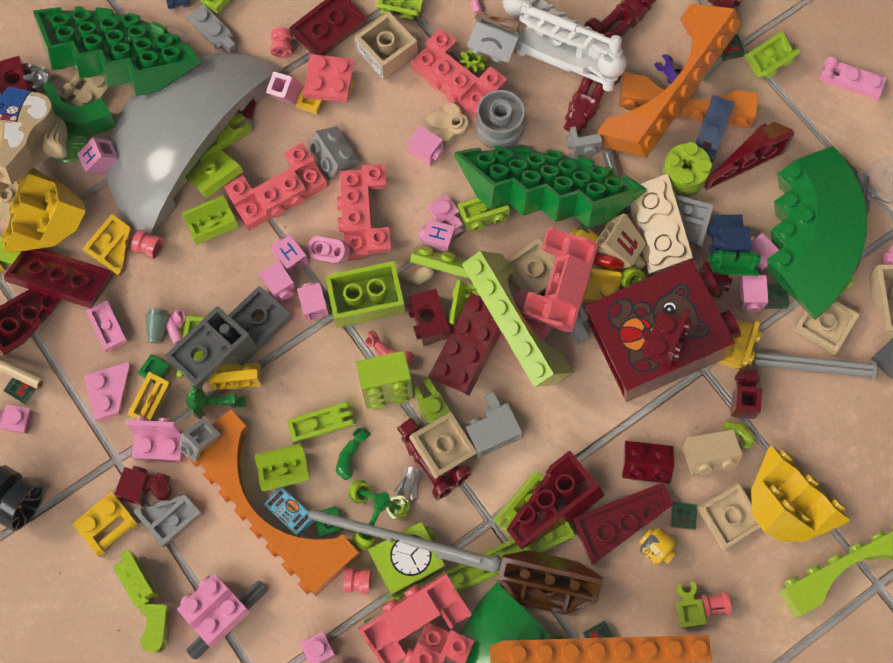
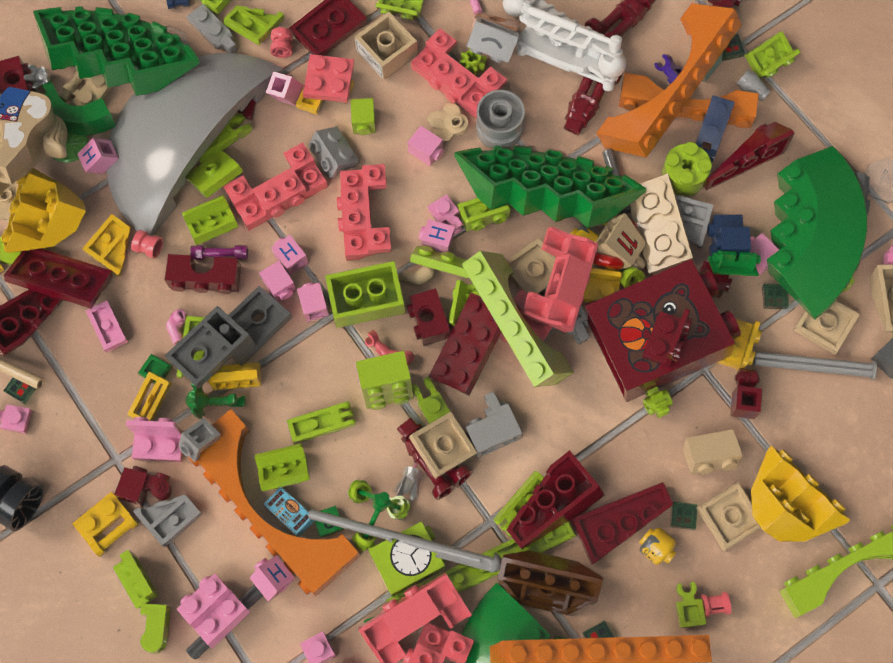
(107, 390): bright pink wing -> none
(156, 324): sand green cone -> none
(199, 252): none -> magenta bar
(222, 277): none -> dark red arch
(253, 23): none -> lime wing
(271, 577): none -> bright pink brick
(330, 249): bright pink plate -> none
(346, 453): green arm -> none
(357, 580): coral wheel -> none
(363, 116): none -> lime brick
(583, 145): light grey bracket -> none
(648, 462): dark red bracket -> none
(657, 402): none -> lime gear
(746, 436): lime arm -> none
(752, 83): none -> light grey cone
(753, 293): bright pink brick -> none
(852, 78): bright pink plate -> none

